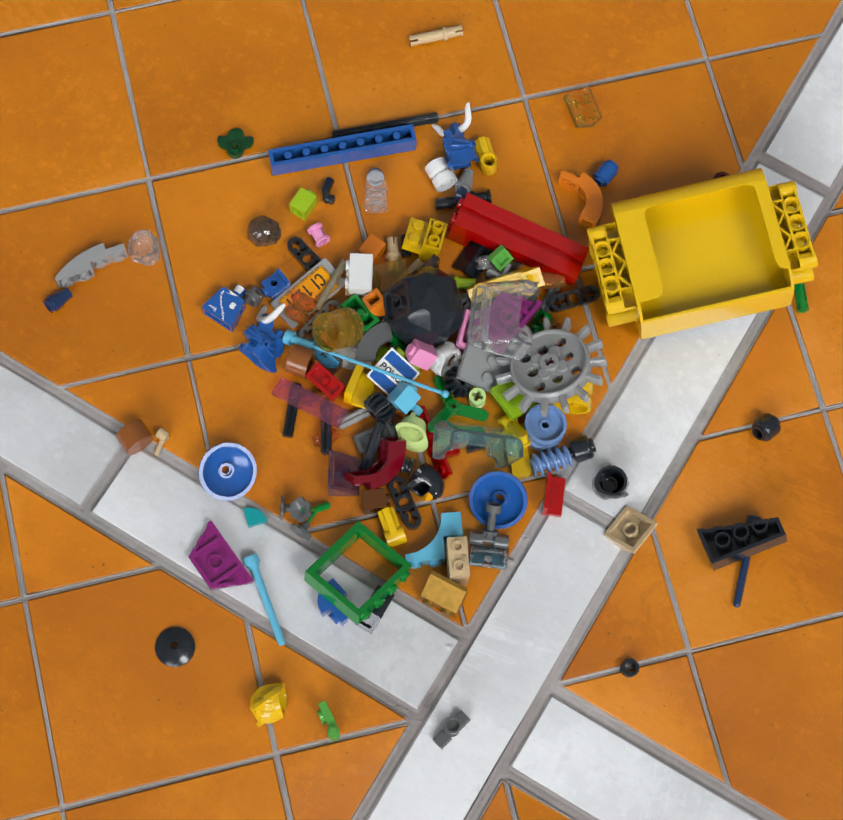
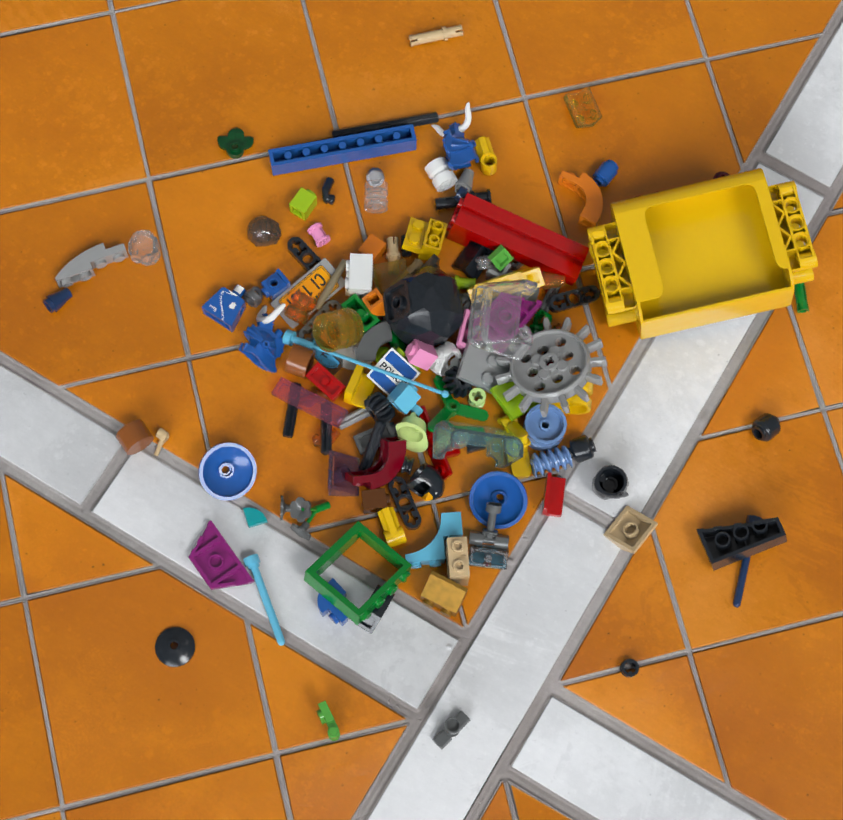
(269, 703): yellow helmet -> none

